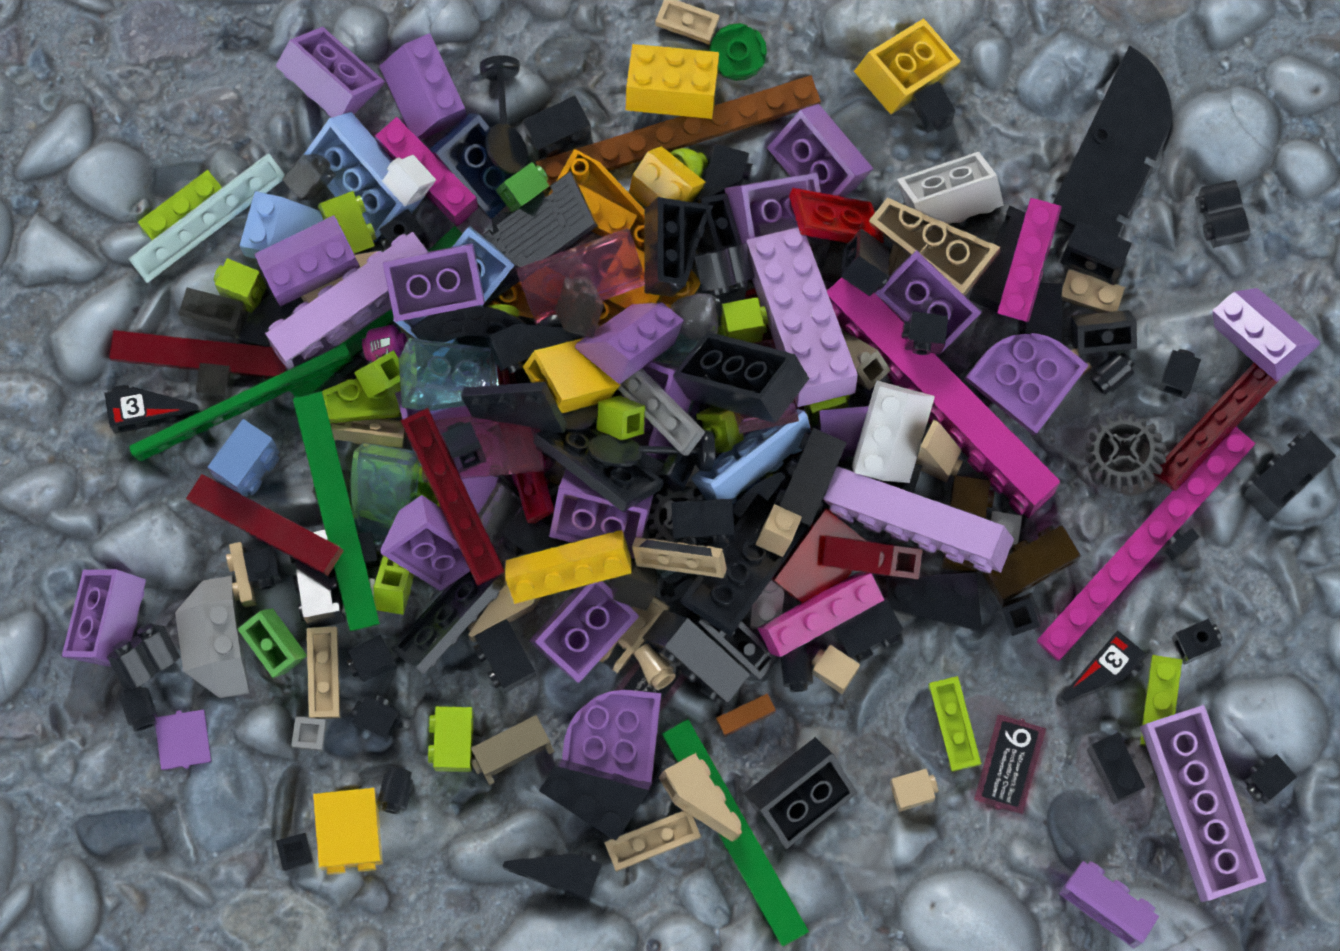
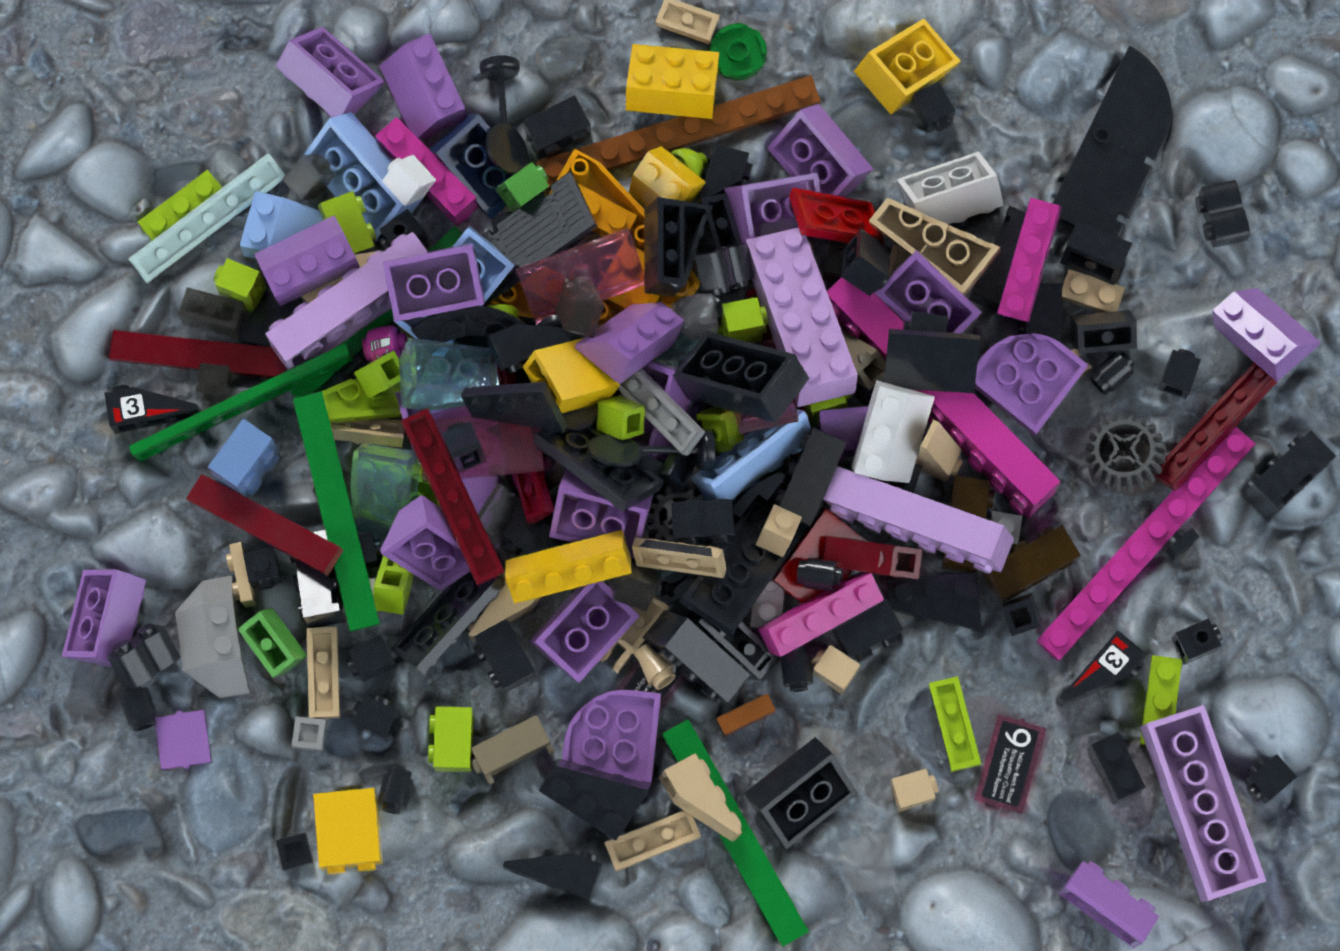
(819, 574): none -> black brick
(932, 360): none -> black tile

